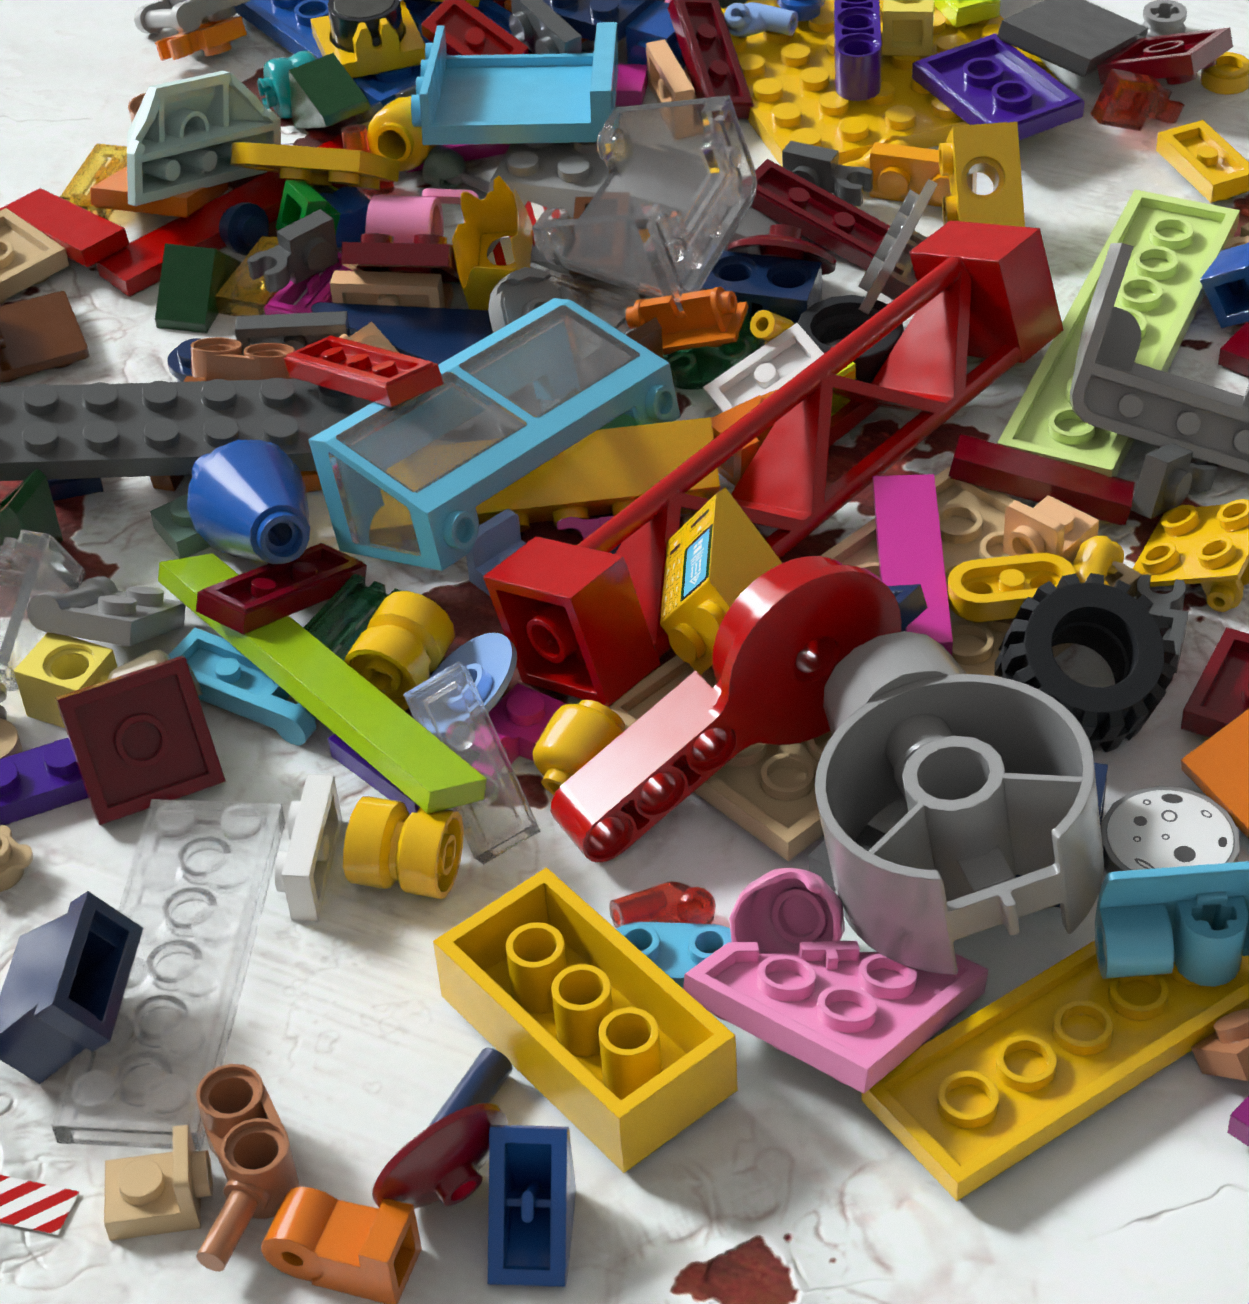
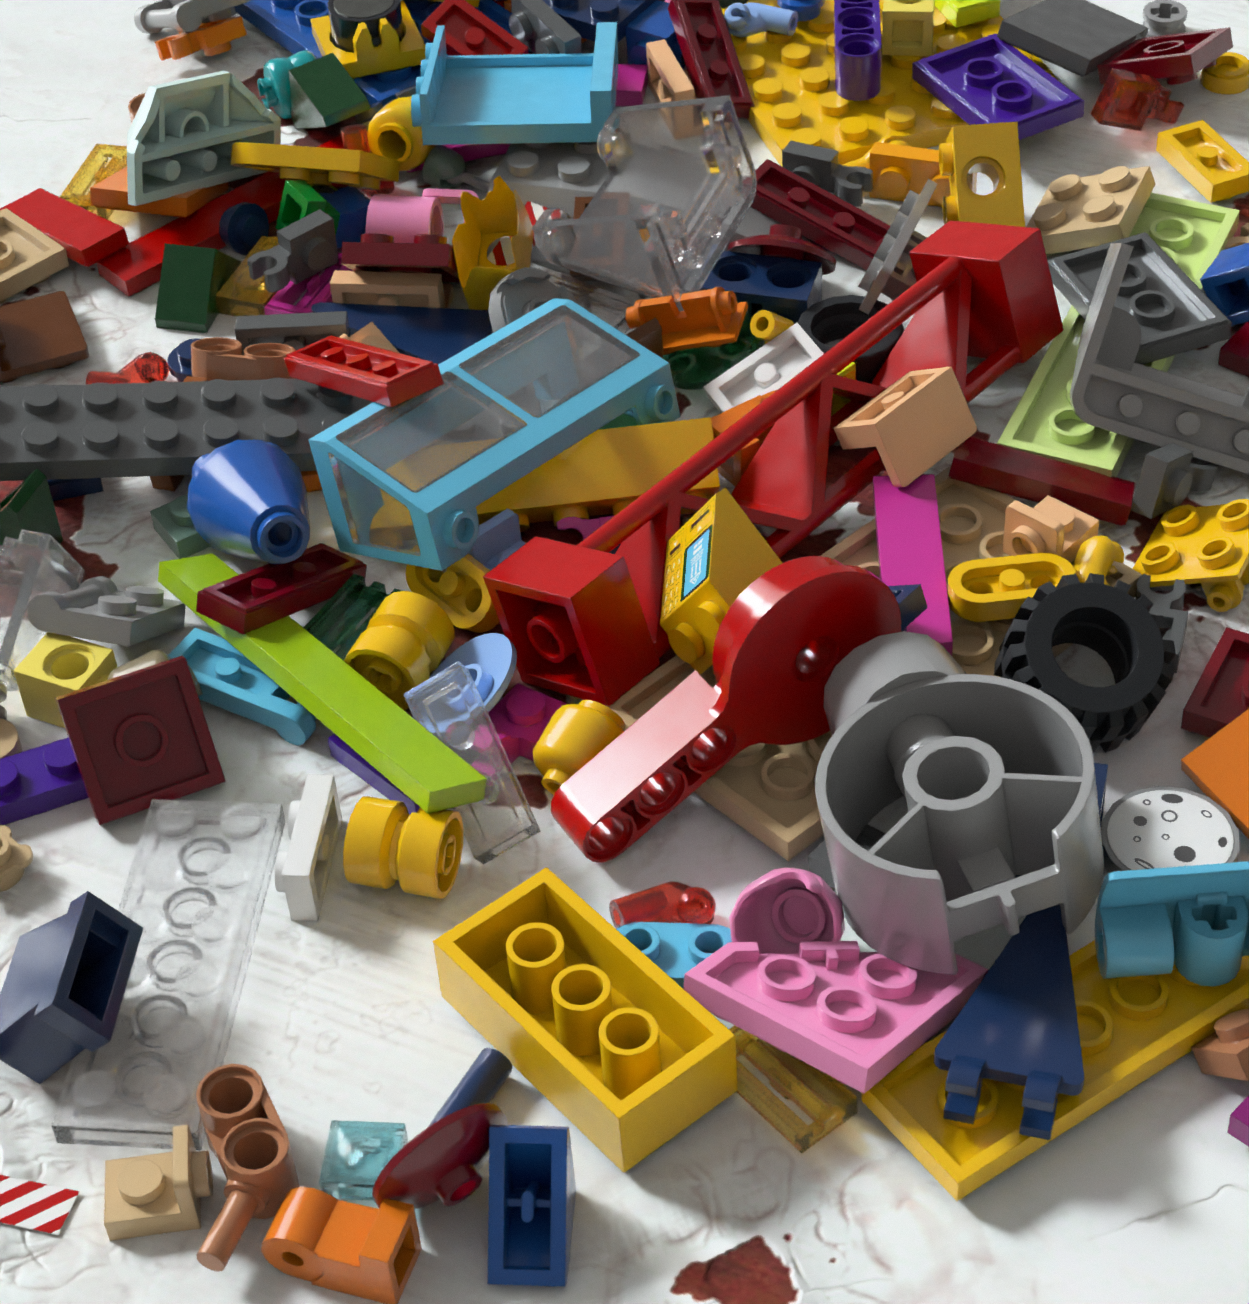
(142, 369): none -> clear red arm
(357, 1156): none -> clear light blue tile
(458, 592): none -> yellow plate
(838, 1099): none -> clear yellow tile
(911, 423): none -> light nougat panel
(1018, 1029): none -> dark blue flag
(1092, 208): none -> tan plate
(1154, 290): none -> dark grey tile

